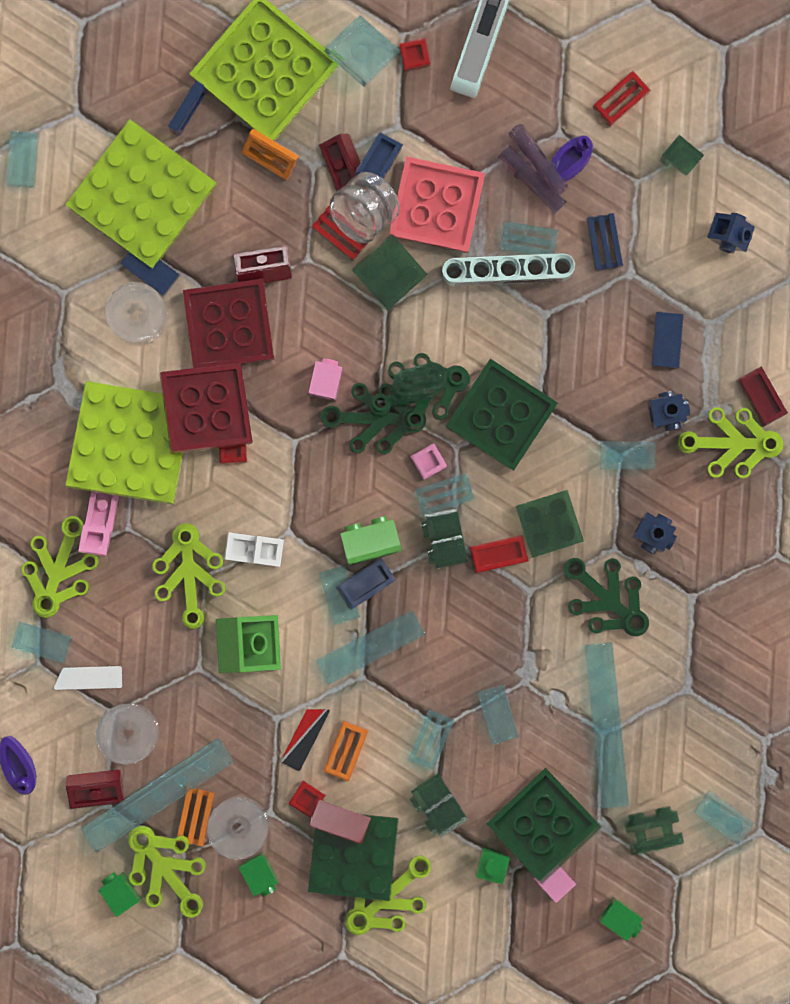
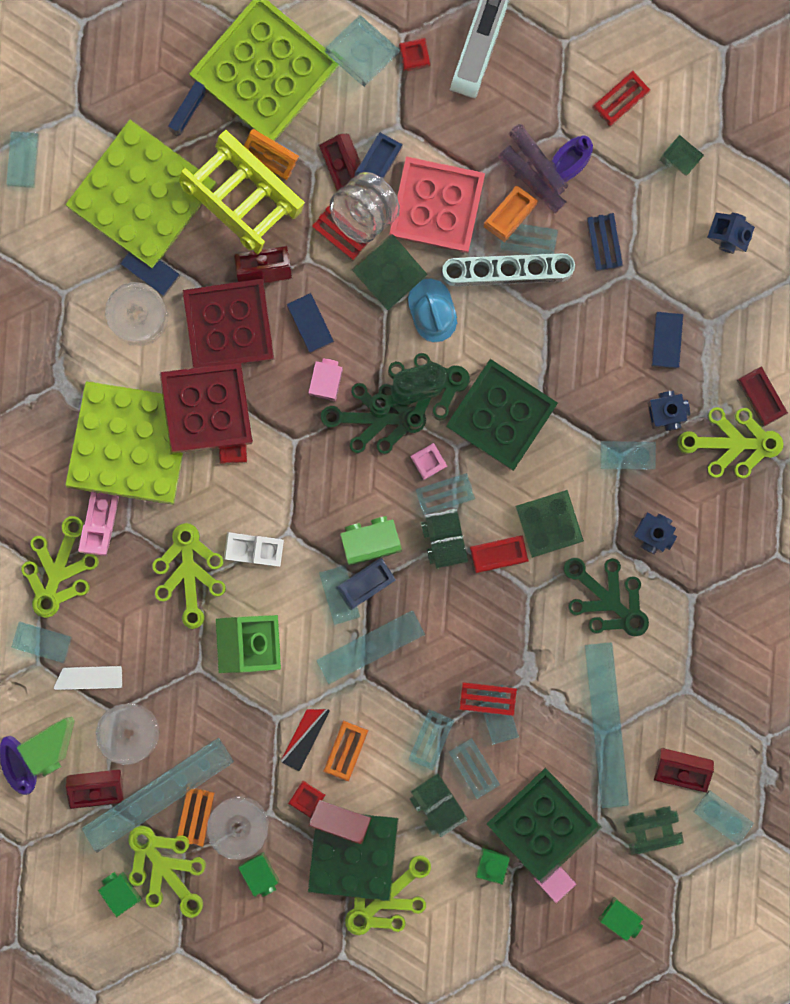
(48, 748): none -> bright green slope
(247, 167): none -> neon yellow fence
(310, 323): none -> dark blue tile
(432, 310): none -> dark azure piece
(462, 748): none -> clear light blue tile
(463, 706): none -> red tile
(510, 213): none -> orange tile
(684, 770): none -> dark red slope

